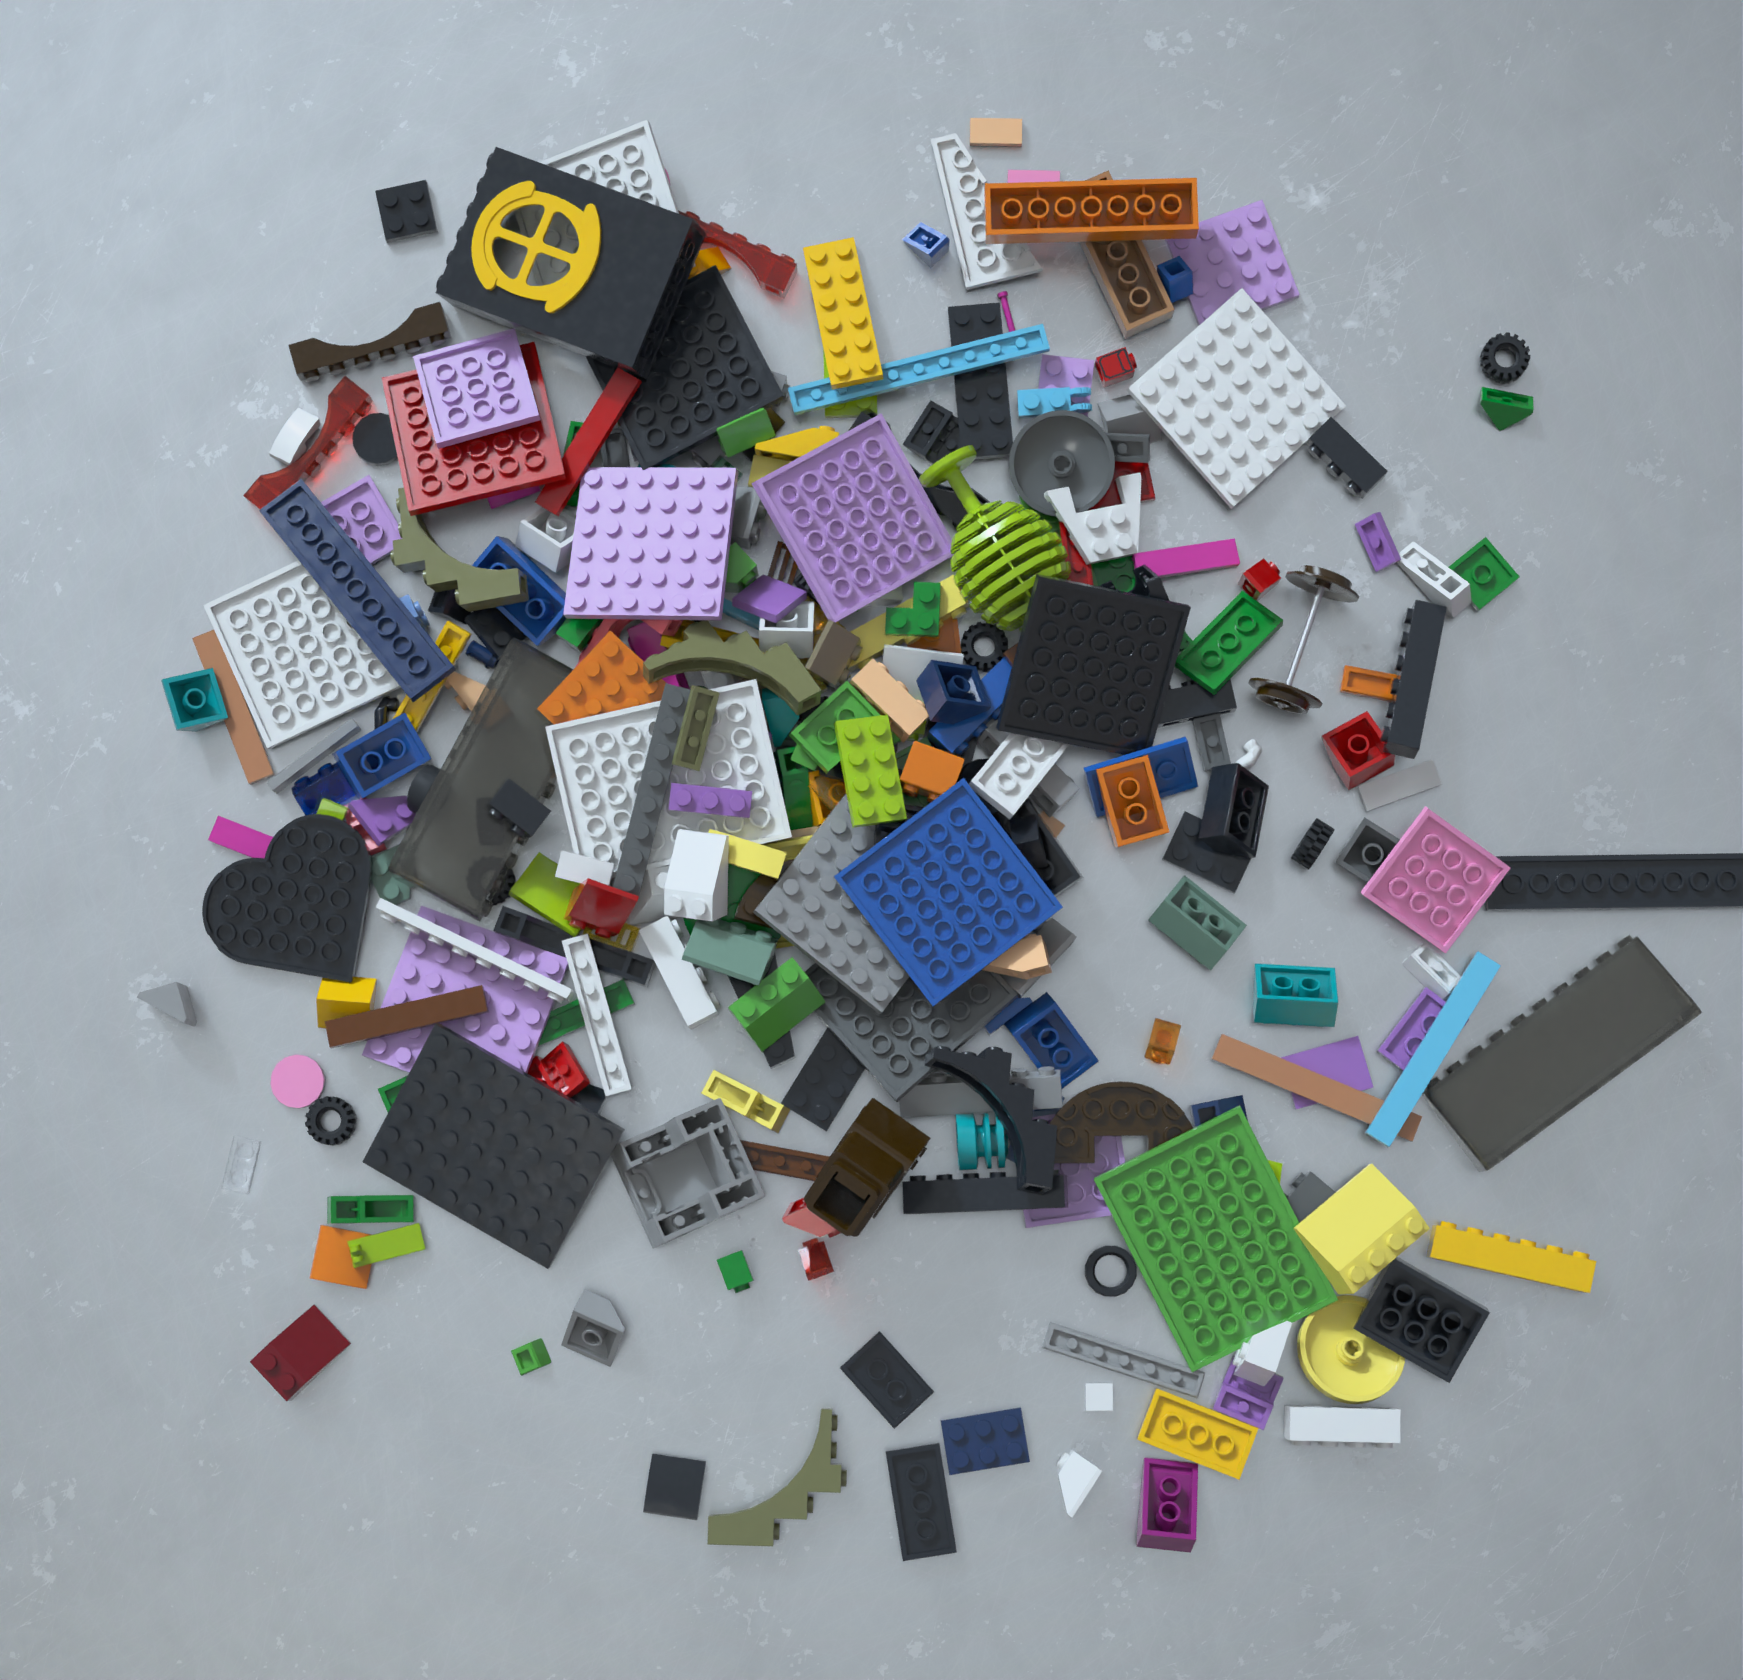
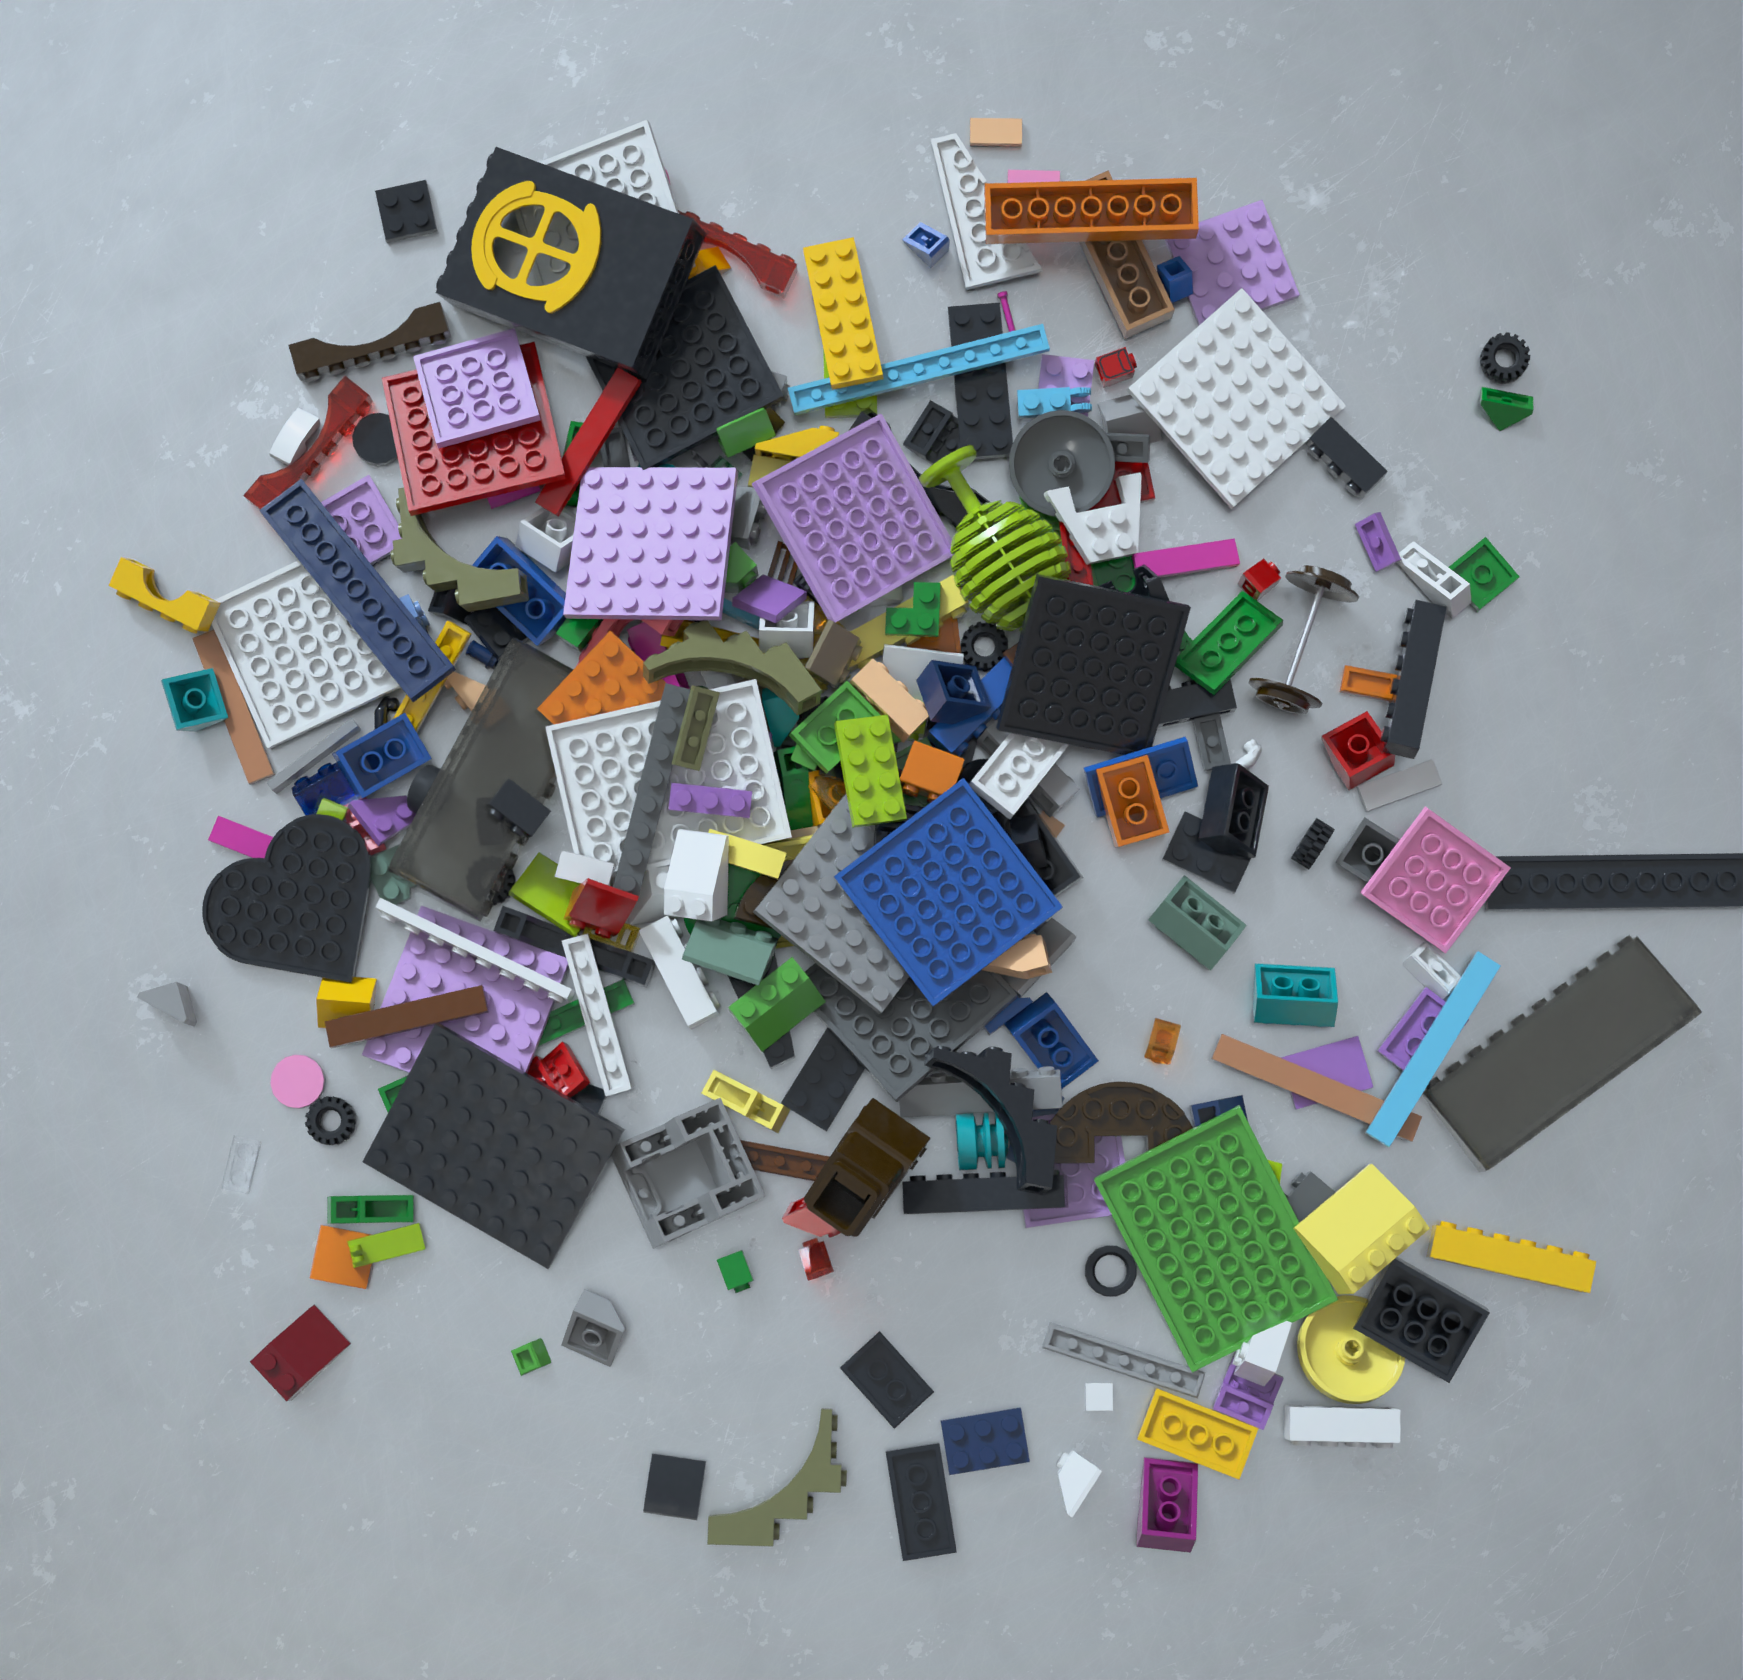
(138, 582): none -> yellow arch

